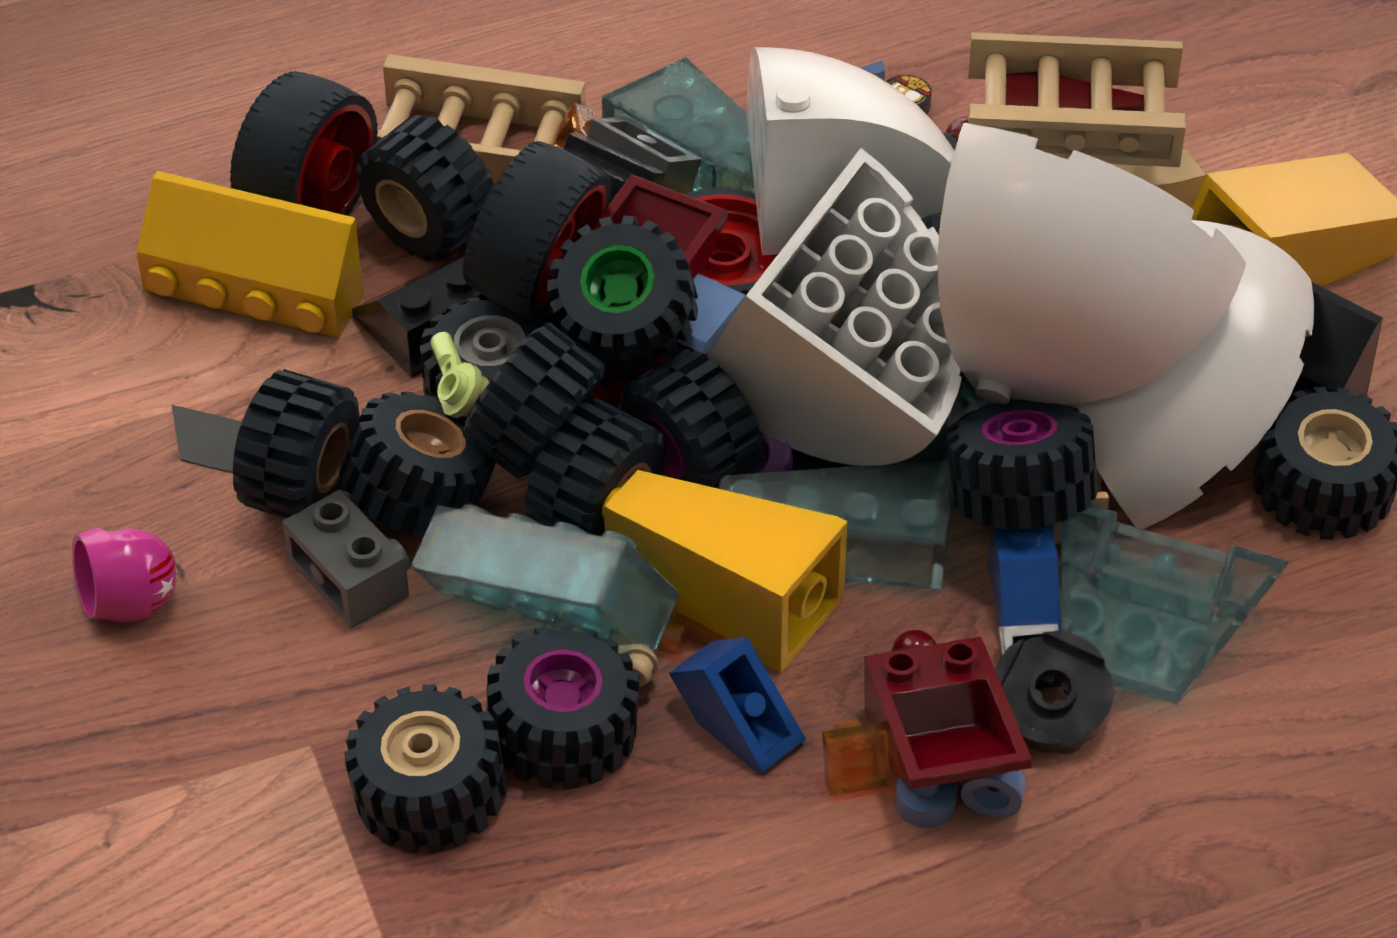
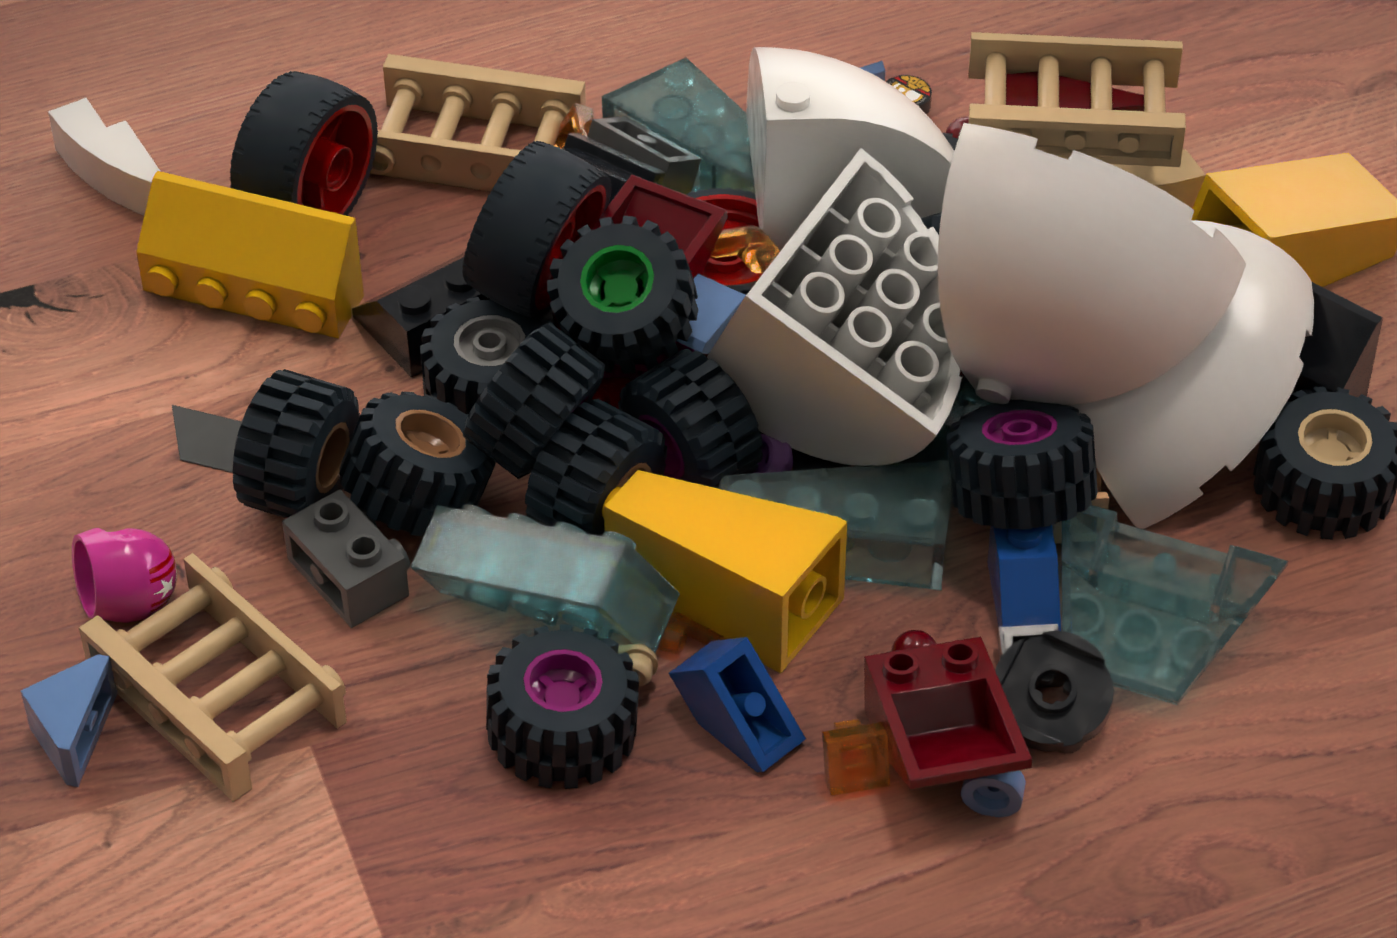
(70, 712): none -> medium blue slope
(103, 156): none -> white slope
(189, 721): none -> tan fence
(424, 187): black wheel -> none
(426, 768): black wheel -> none
(460, 381): yellowish green plate -> none
(749, 244): none -> clear orange arm
(926, 805): medium blue tile -> none

